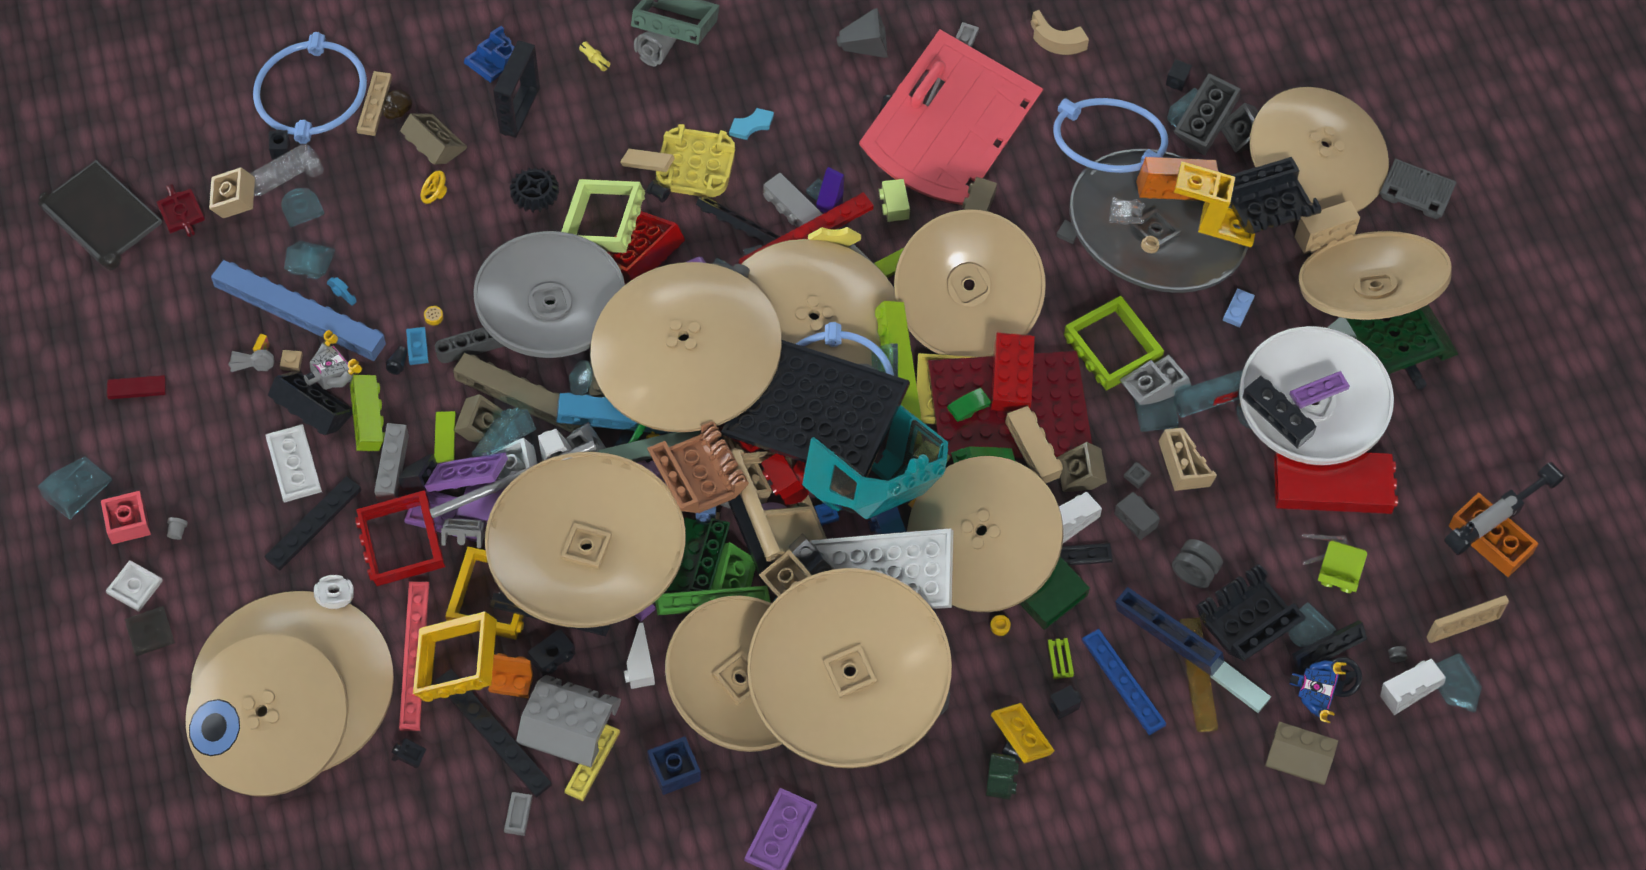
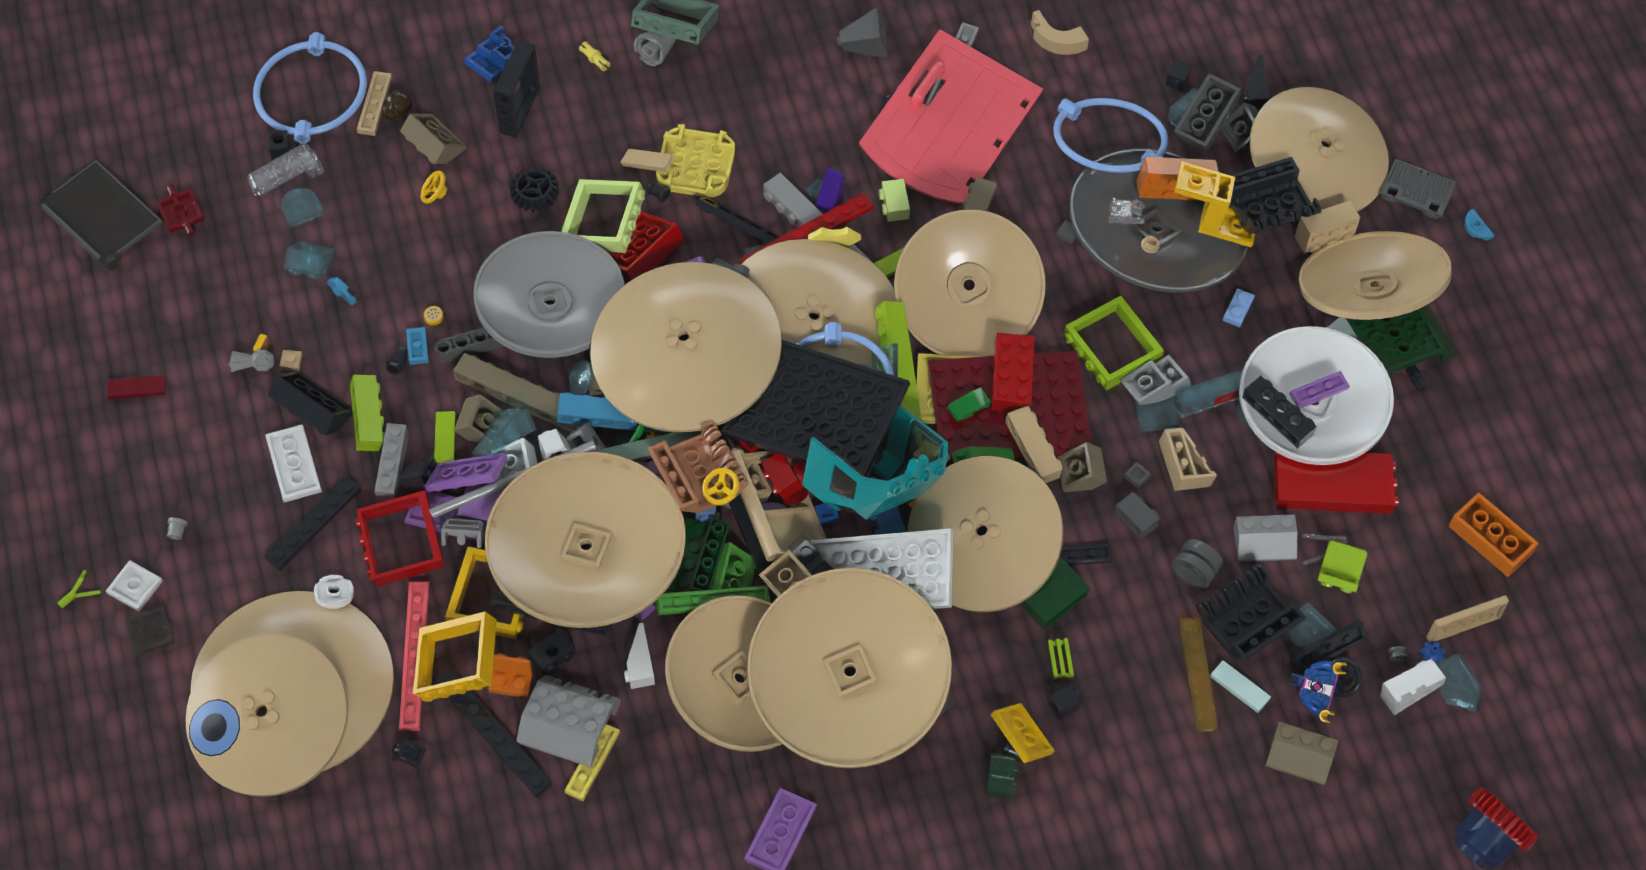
(72, 594): none -> lime plant
(73, 486): clear light blue slope -> none
(125, 517): coral brick -> none
(232, 192): tan brick -> none
(297, 309): medium blue brick -> none
(330, 367): torso -> none
(518, 813): light grey tile -> none
(674, 765): dark blue brick -> none
(727, 492): none -> yellow piece
(744, 127): medium azure tile -> none
(1000, 625): yellow tile -> none
(1078, 514): white wedge -> none
(1124, 682): blue tile -> none
(1169, 631): dark blue brick -> none
(1257, 86): none -> black slope
(1266, 538): none -> light grey slope
(1432, 652): none -> blue plant
(1476, 227): none -> dark azure plate
(1492, 831): none -> piece
(1507, 507): black piece -> none

